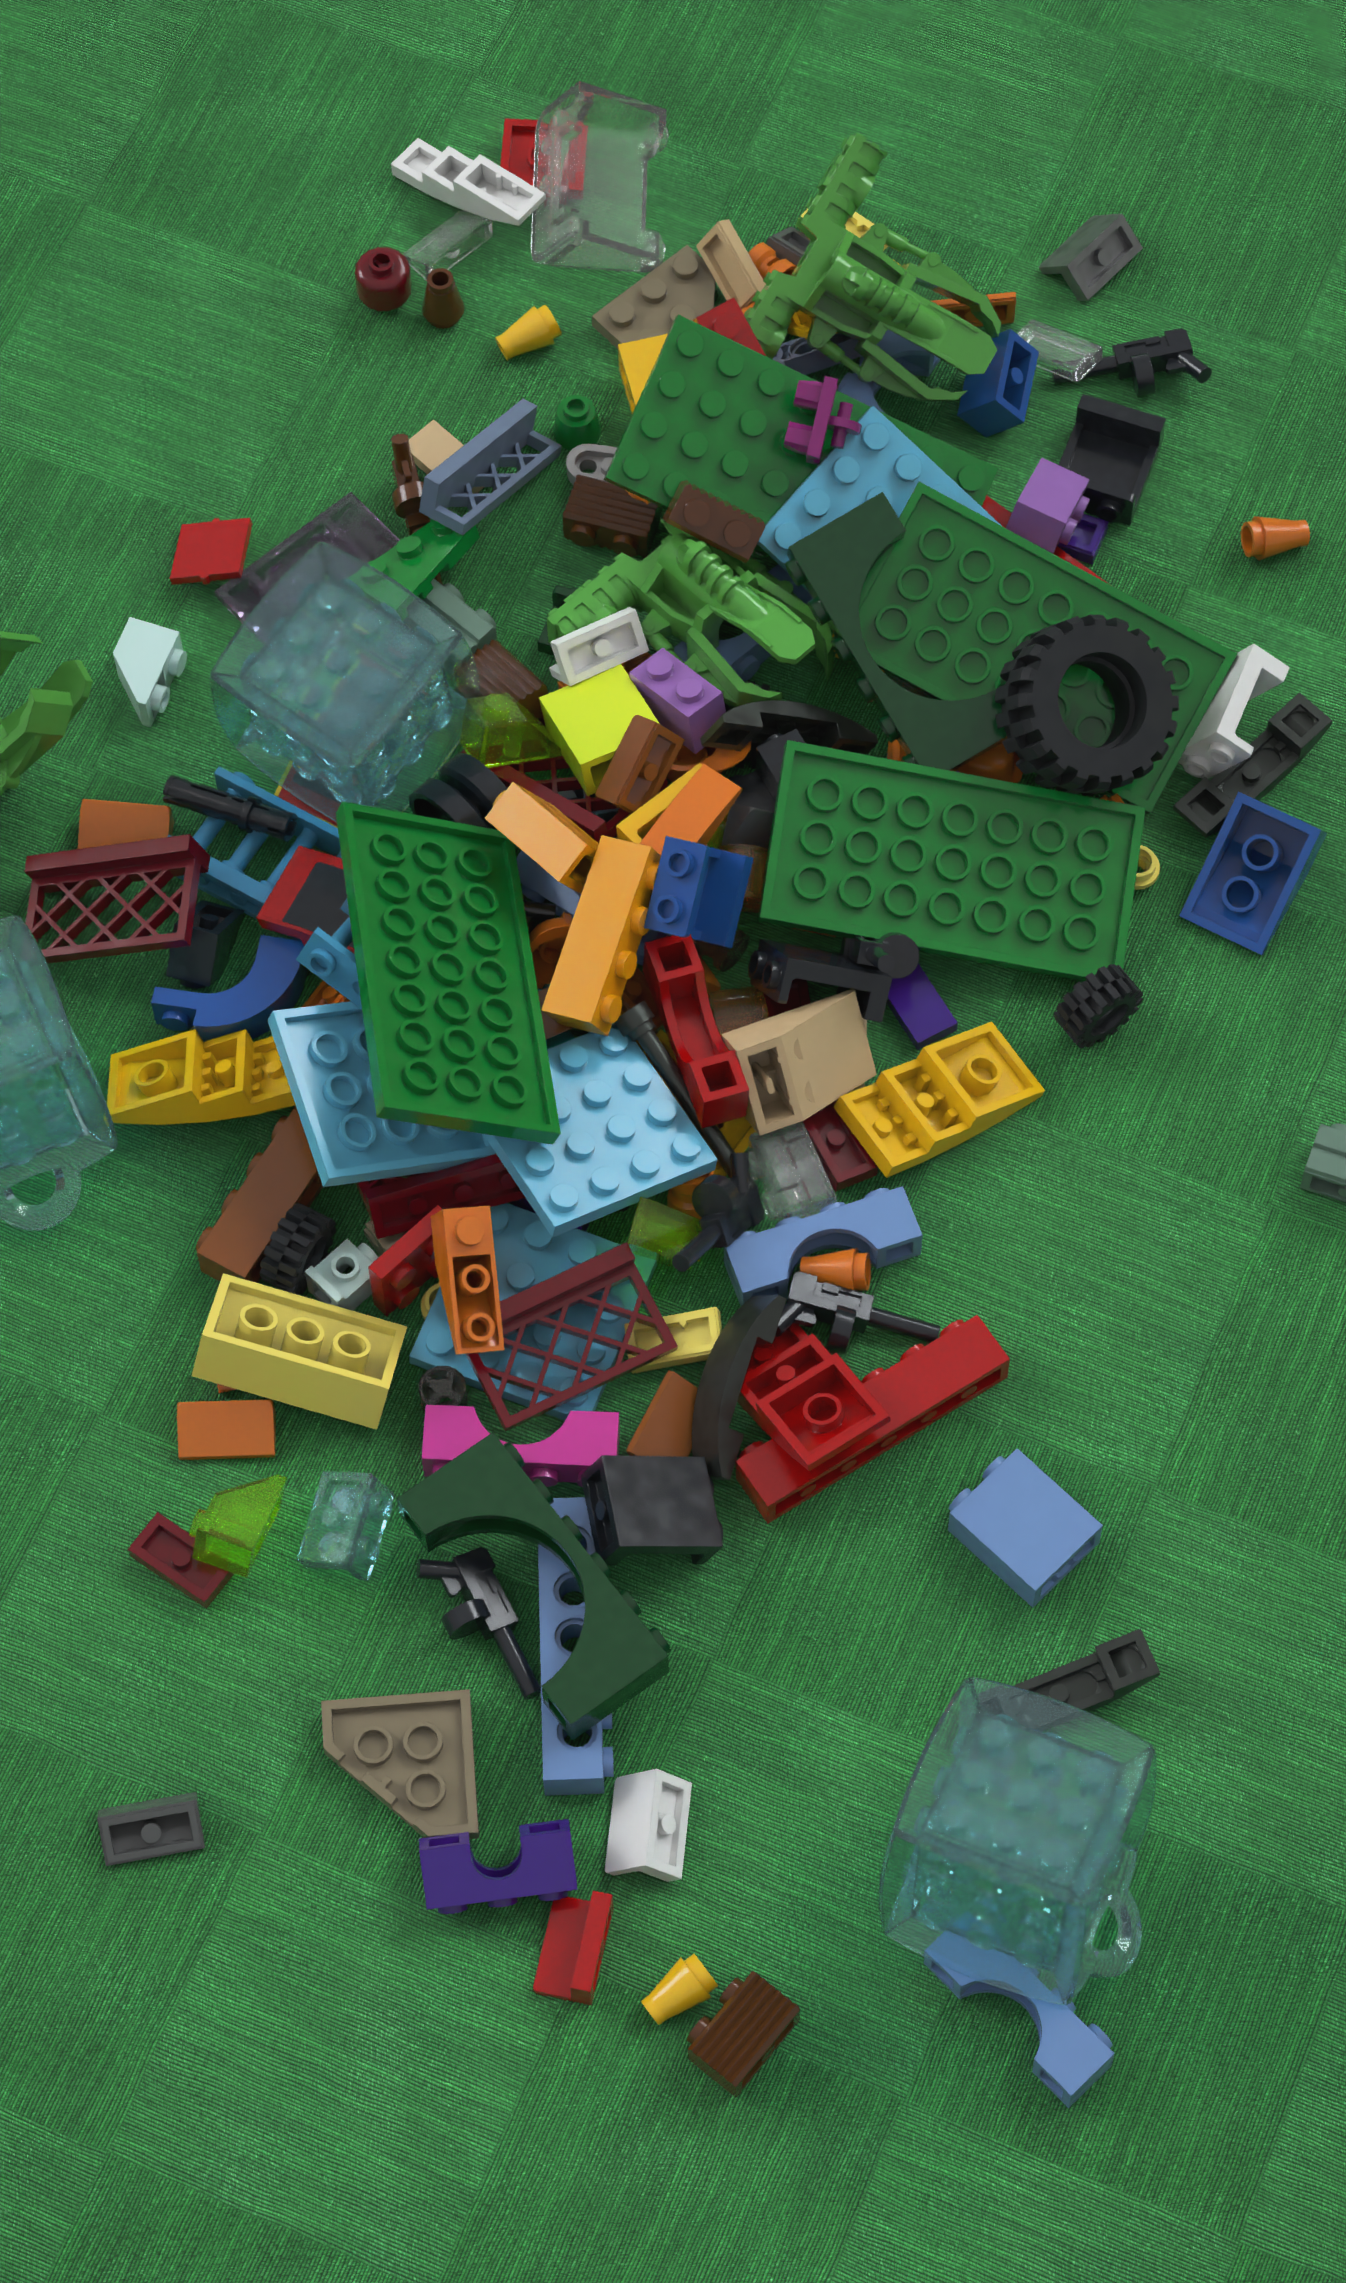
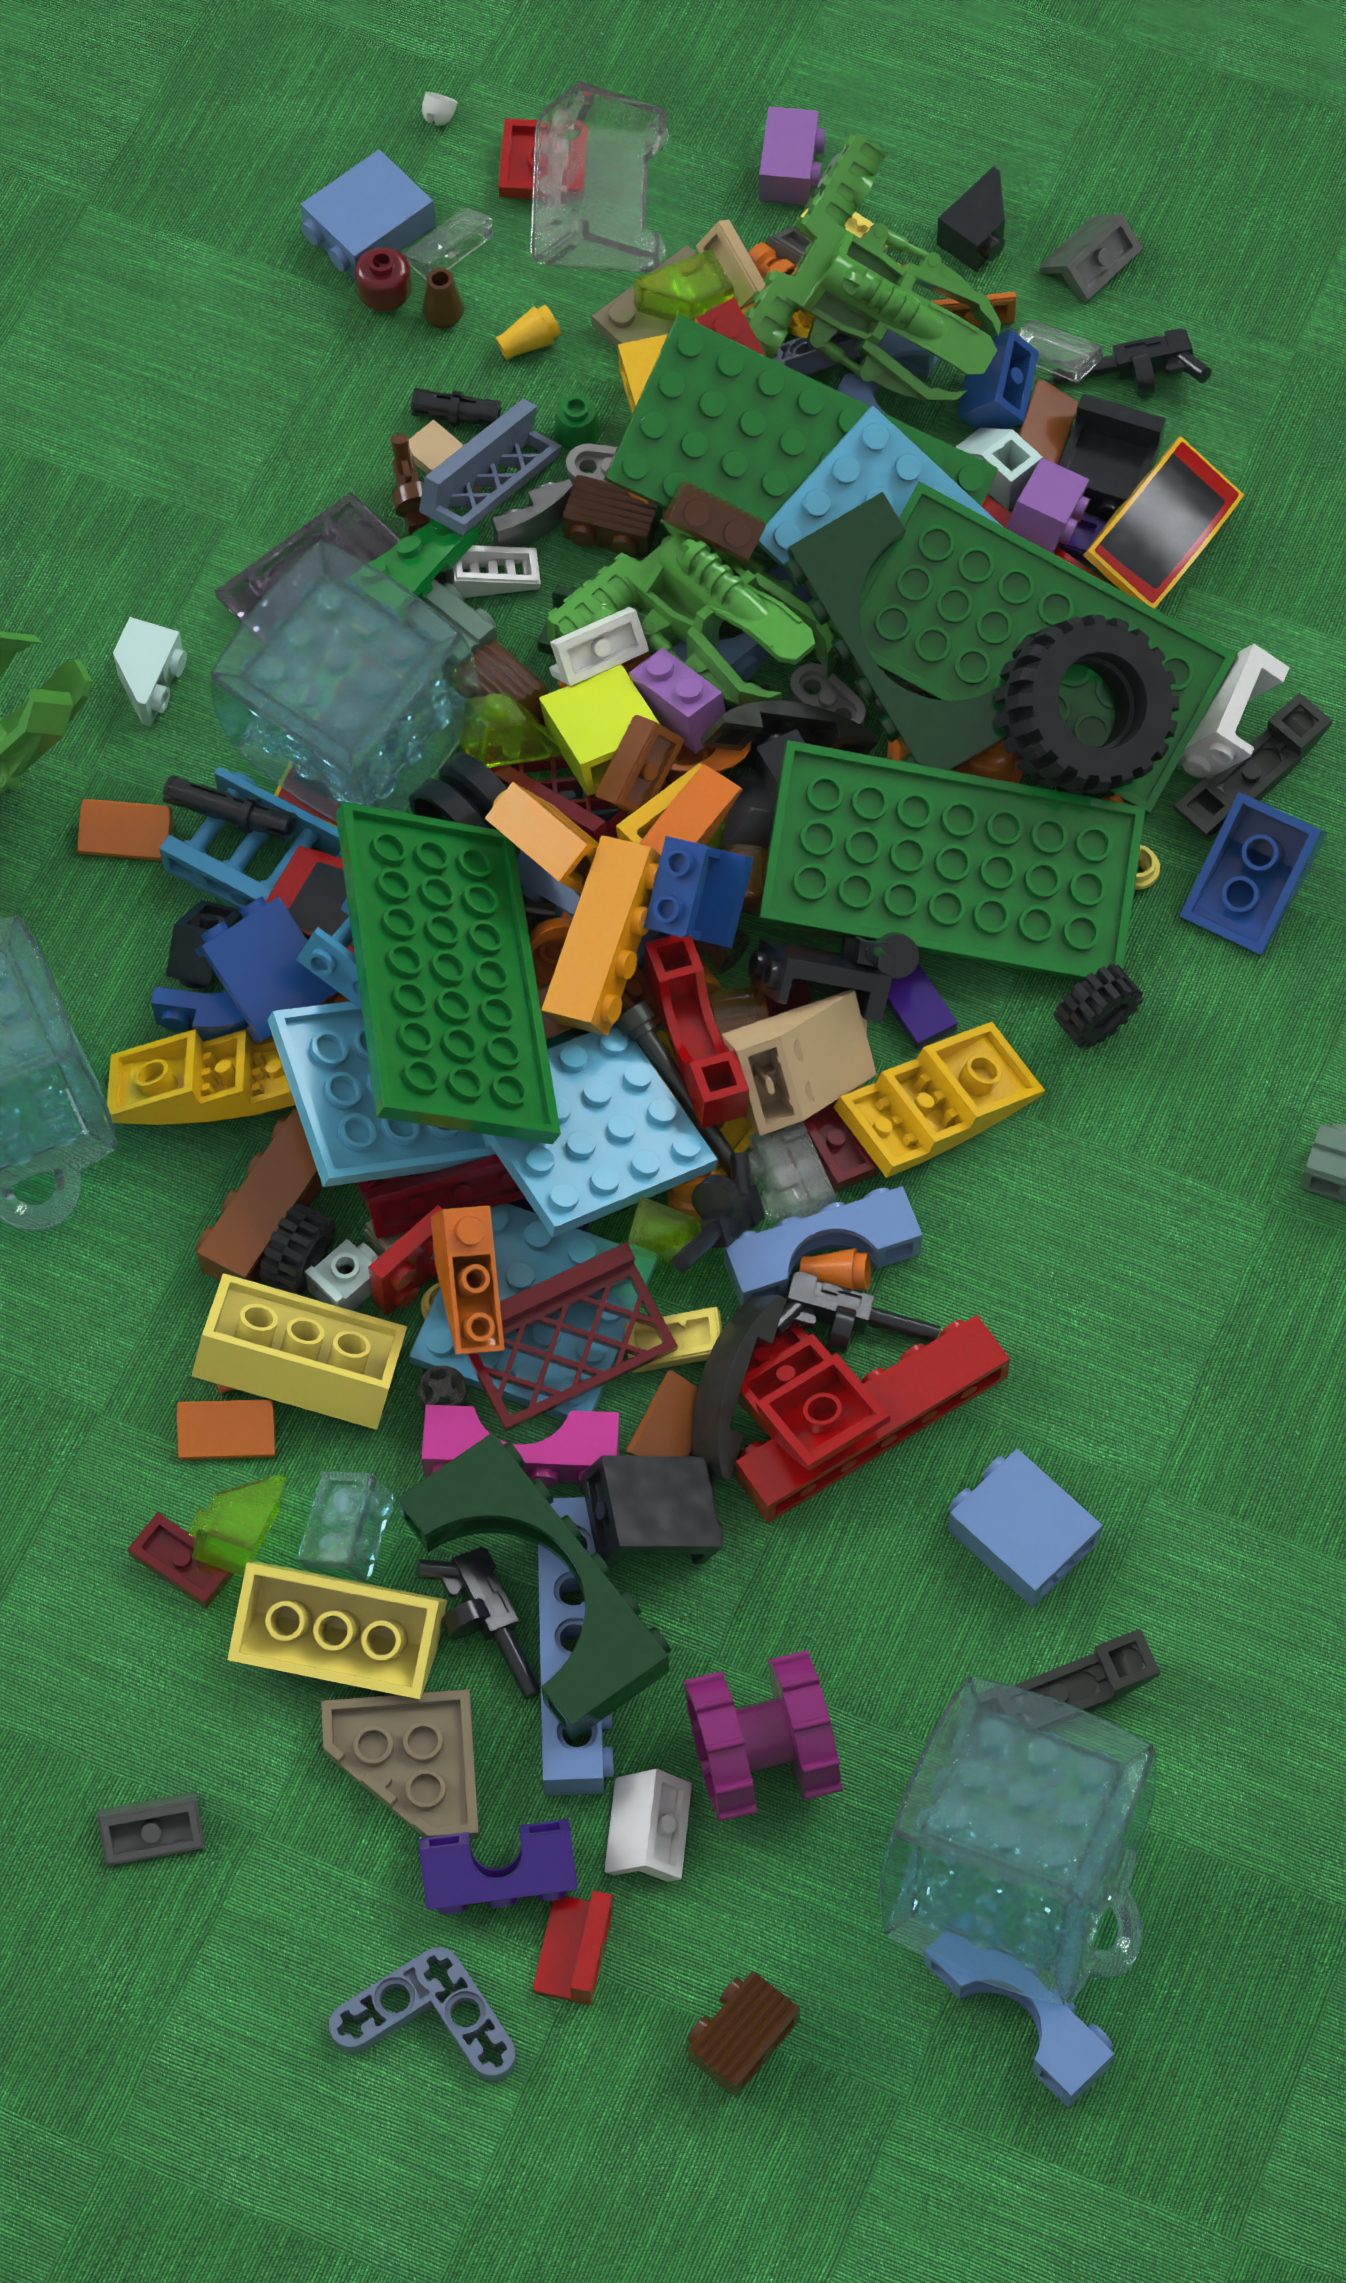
(115, 865): dark red fence -> none
(211, 551): red piece -> none
(260, 964): none -> blue panel
(336, 1629): none -> light yellow slope
(367, 210): none -> medium blue brick
(423, 1996): none -> sand blue beam
(438, 108): none -> white hinge
(455, 407): none -> black pin
(468, 184): white slope -> none
(491, 583): none -> white slope
(529, 524): none -> flat silver slope
(680, 1989): yellow cone -> none
(683, 288): none -> clear neon green slope
(763, 1735): none -> magenta piece
(789, 155): none -> medium lavender brick
(810, 439): magenta hips -> none
(832, 692): none -> light grey plate
(975, 223): none -> black slope
(1011, 456): none -> light aqua slope
(1048, 421): none -> dark orange slope
(1164, 524): none -> black slope
(1271, 536): orange cone -> none

